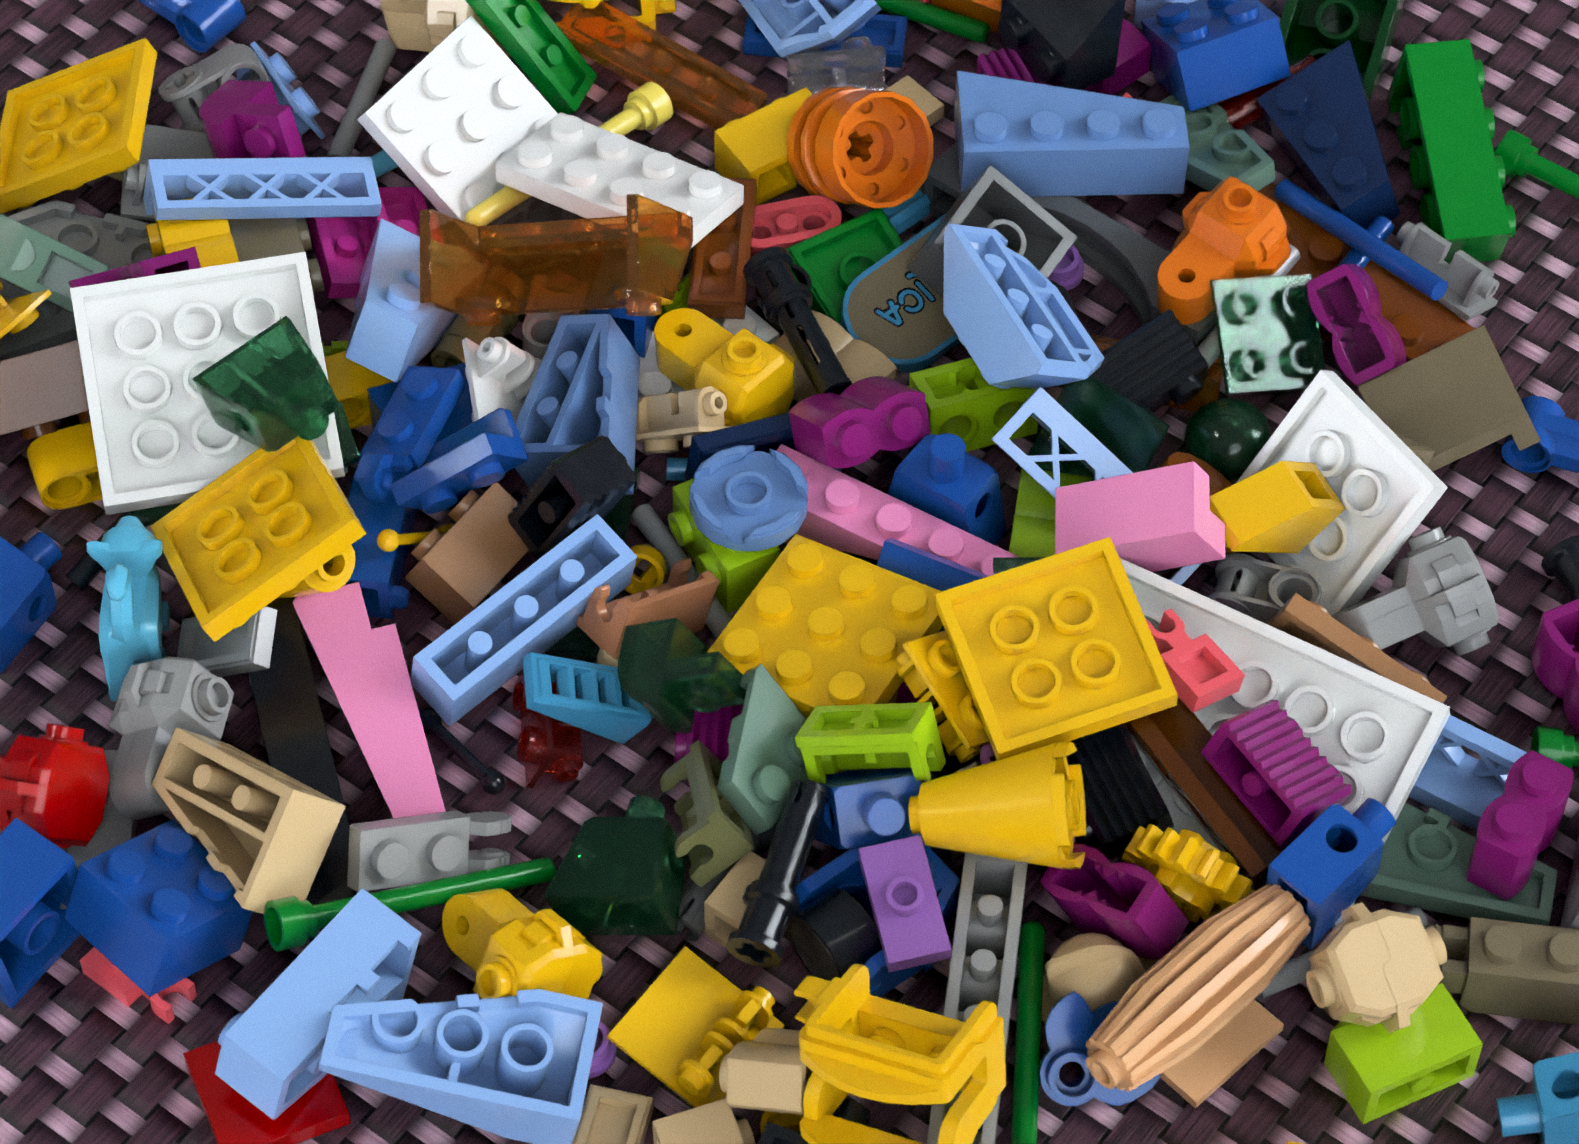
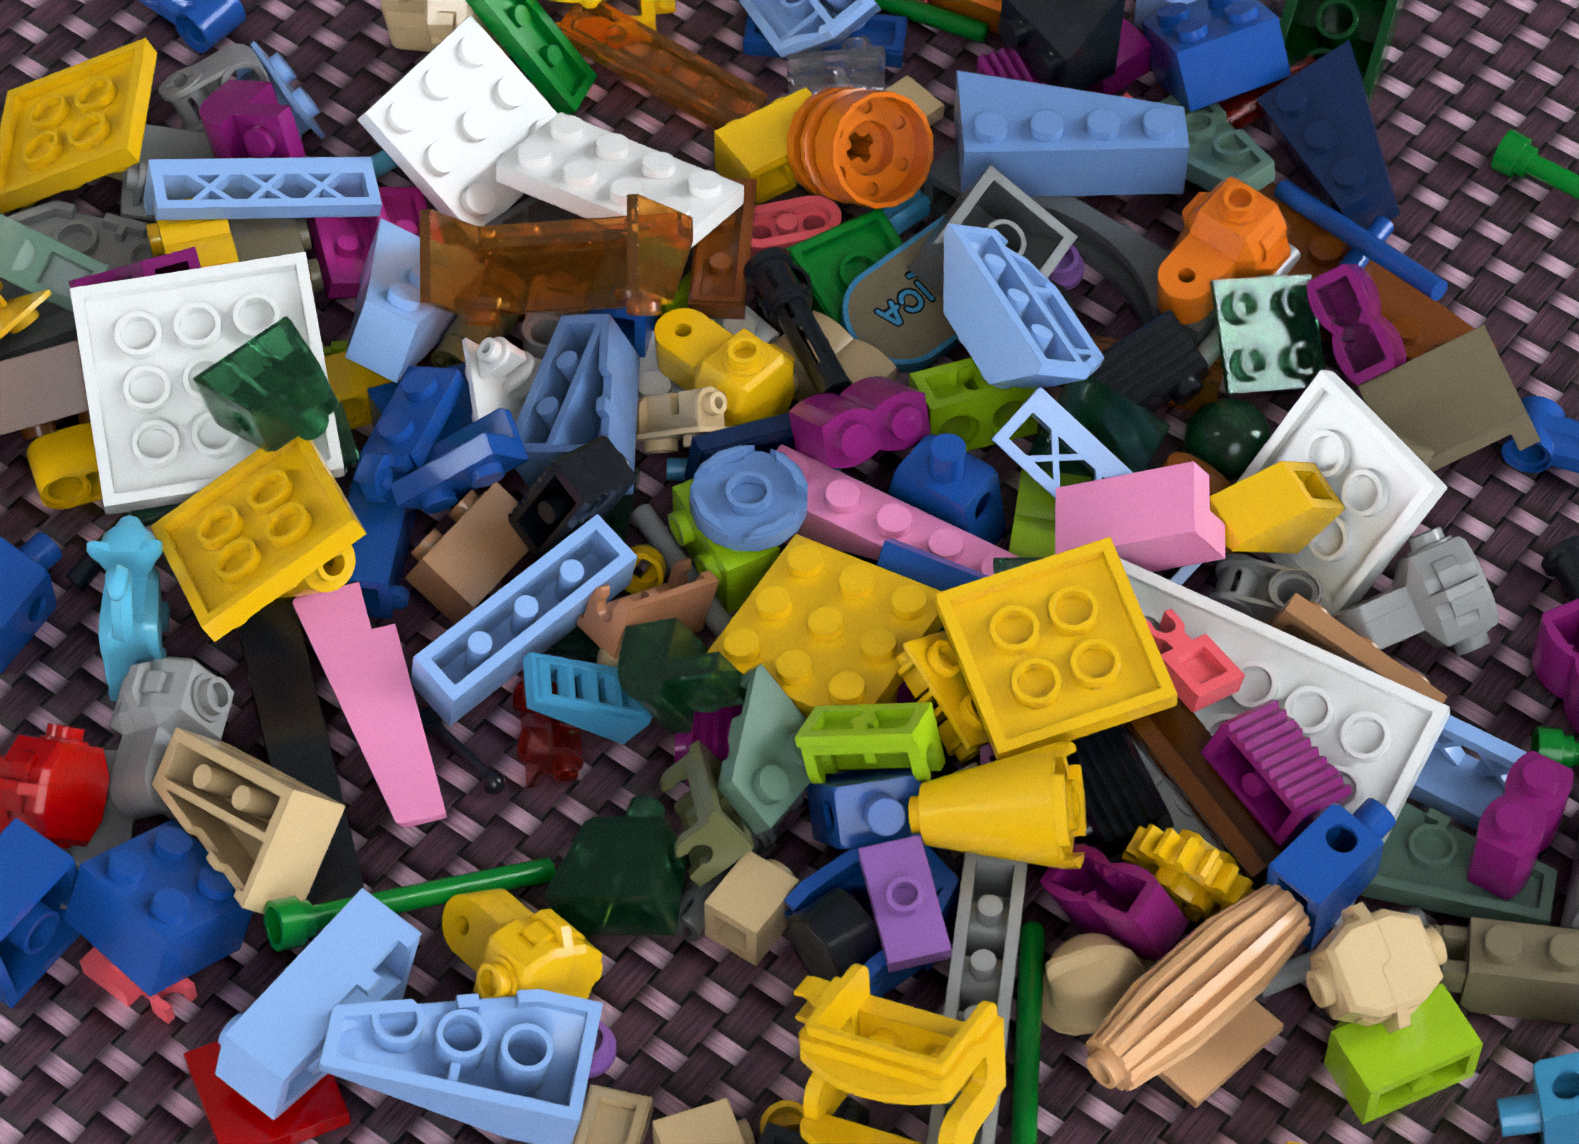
(235, 653): light grey tile -> none
(362, 98): light grey bar -> none
(389, 540): yellow hinge -> none
(422, 848): light grey hinge -> none
(645, 109): light yellow piece -> none
(690, 1024): yellow hinge -> none
(766, 1073): tan brick -> none
(773, 897): black pin -> none
(1066, 1032): blue plate -> none
(1452, 147): green wedge -> none
(1468, 280): light grey hinge -> none

